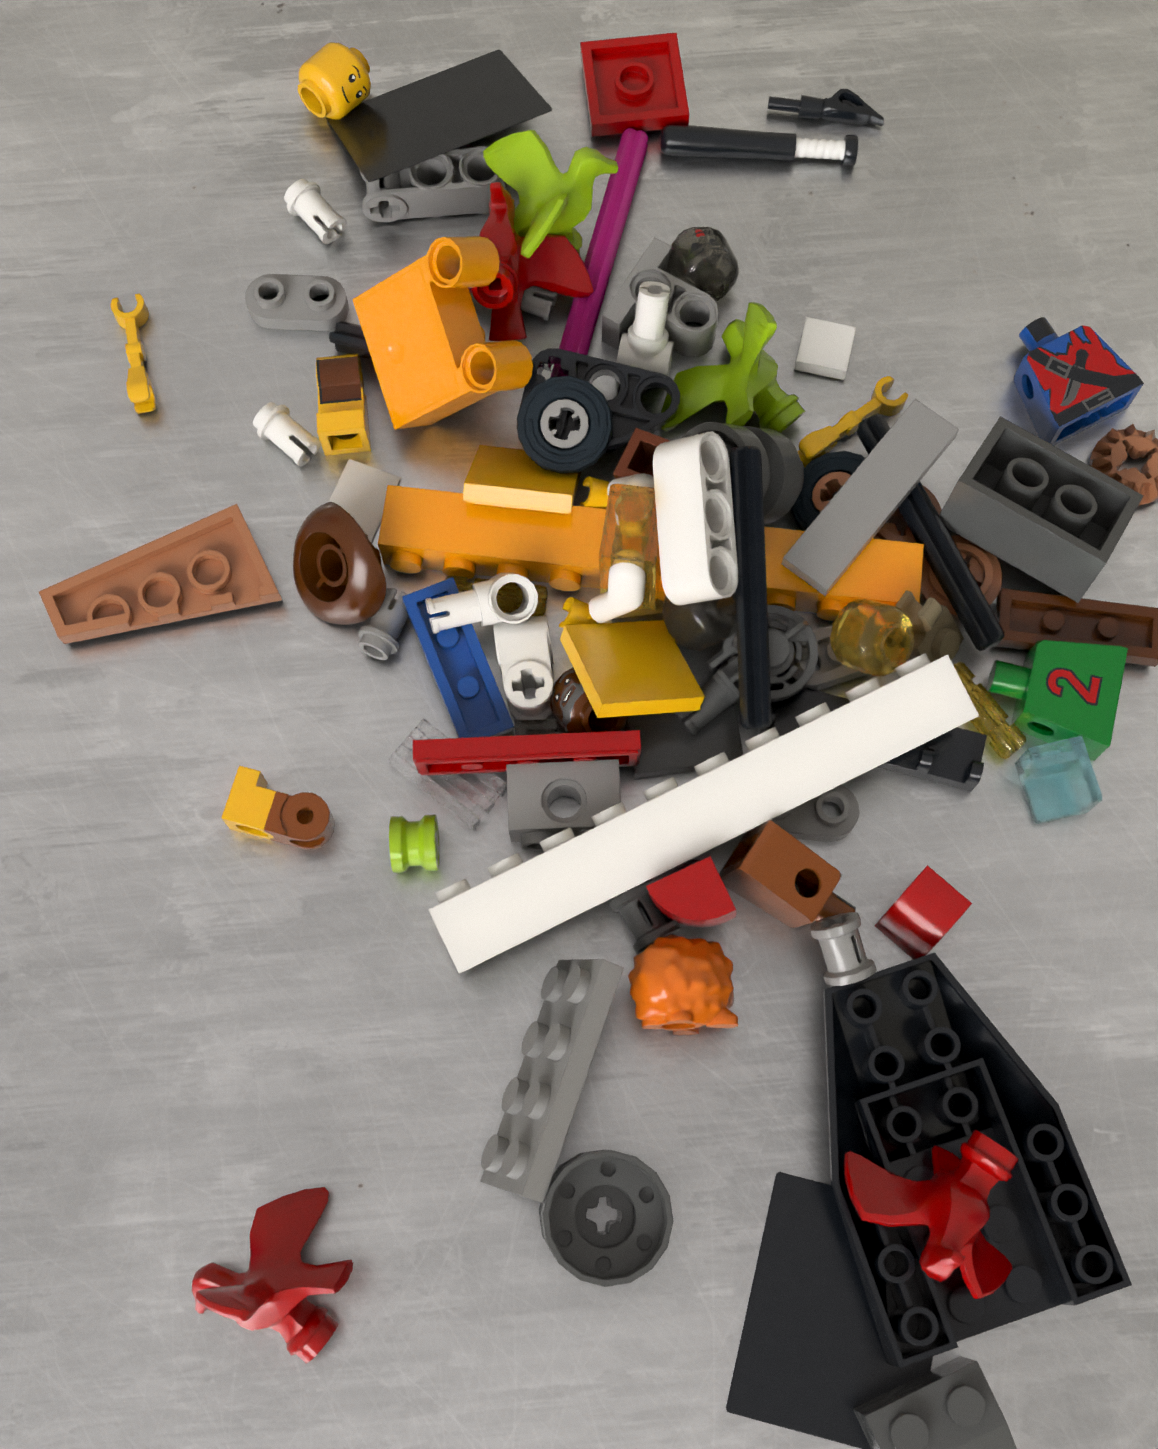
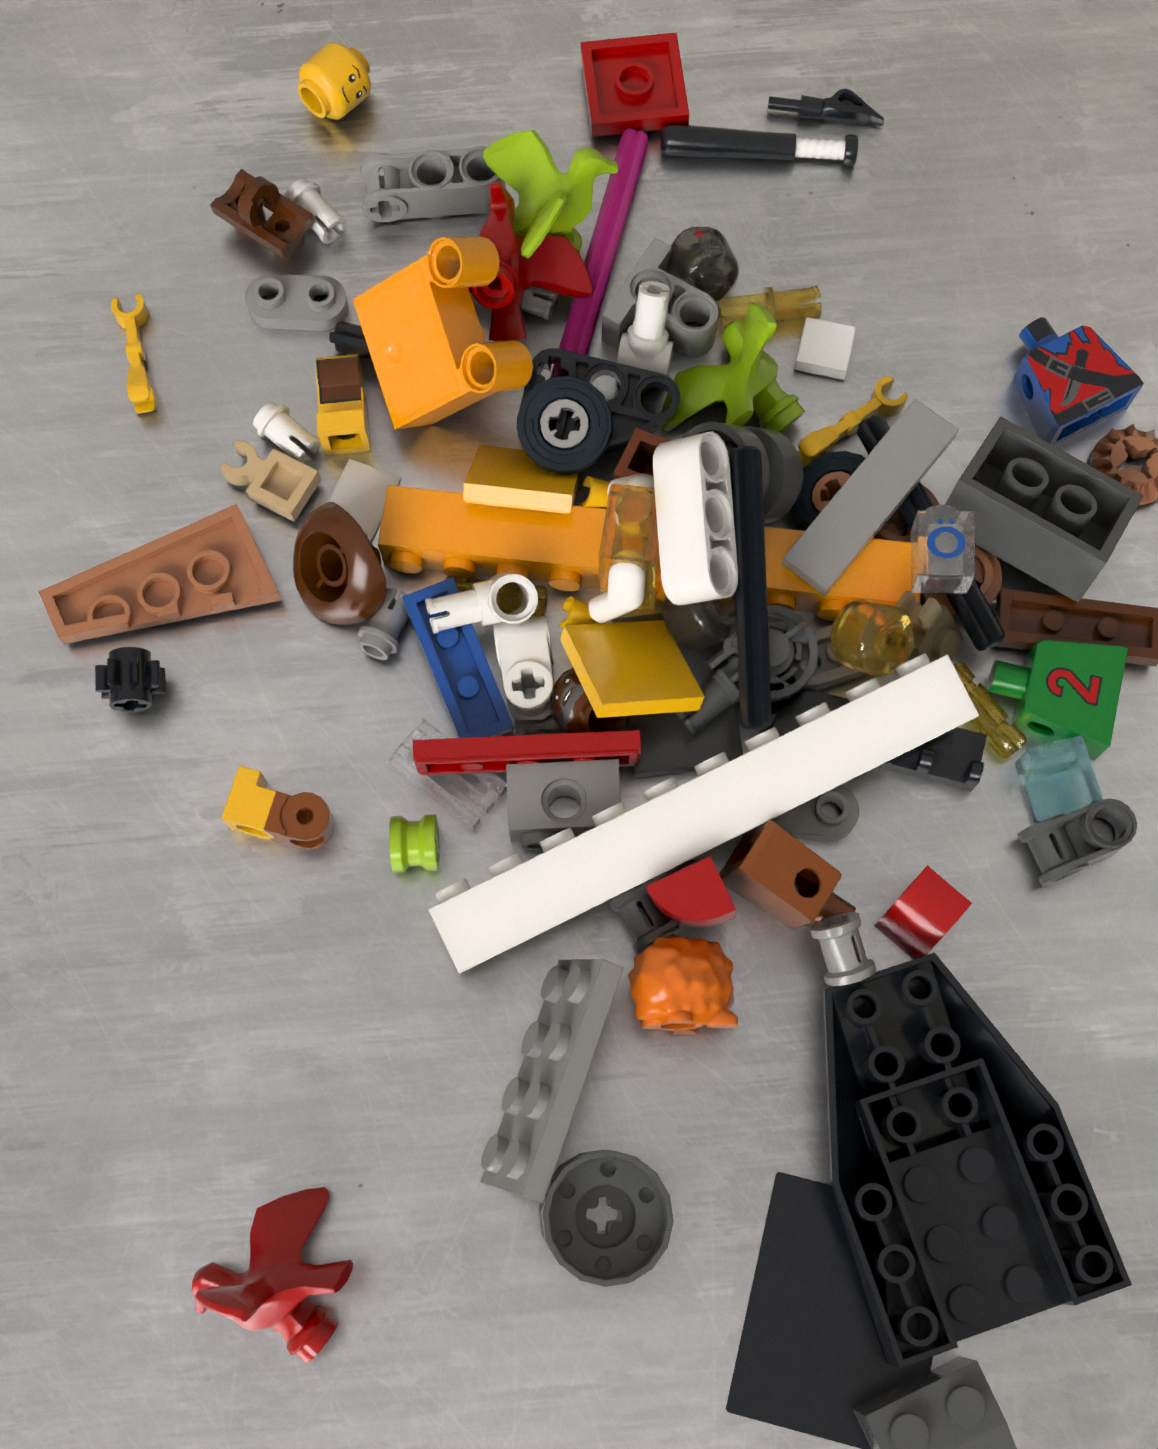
(130, 679): none -> black gear
(244, 210): none -> reddish brown hips
(275, 483): none -> tan plate
(437, 115): black sticker -> none
(781, 304): none -> clear yellow axle
(942, 550): none -> clear brick
(949, 1203): red animal -> none
(1069, 843): none -> dark grey piece

